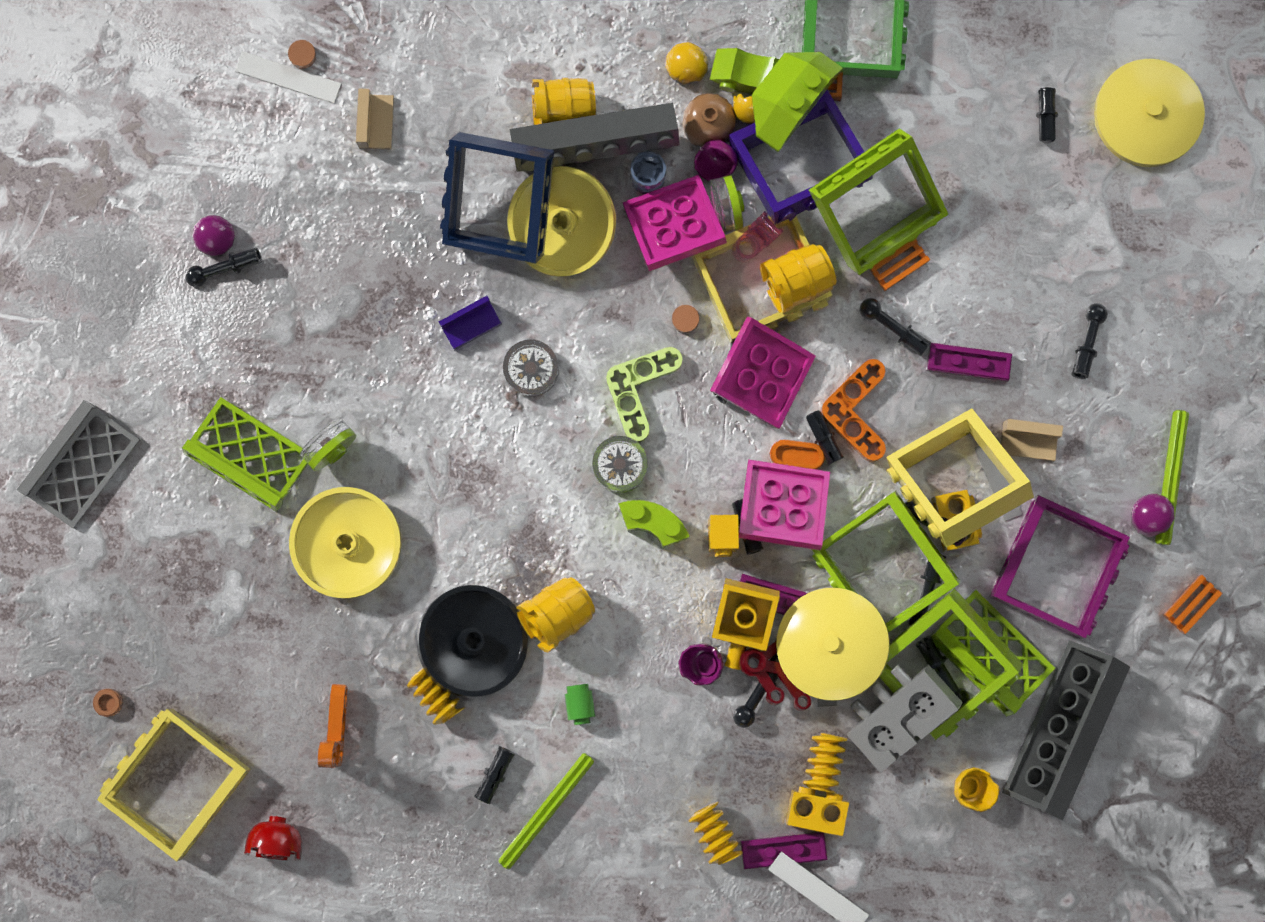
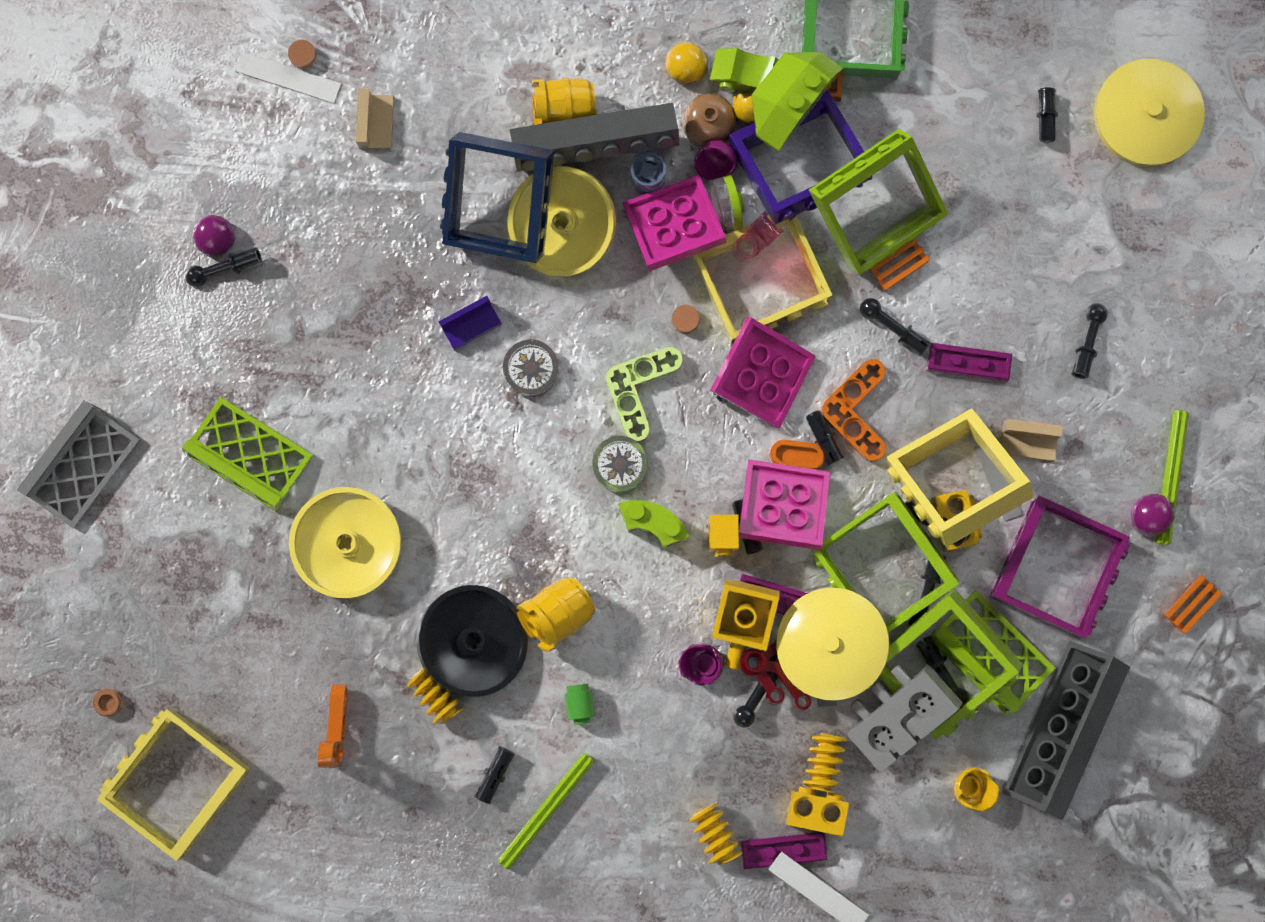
(274, 840): red cylinder -> none
(328, 445): piece -> none
(798, 277): yellow piece -> none

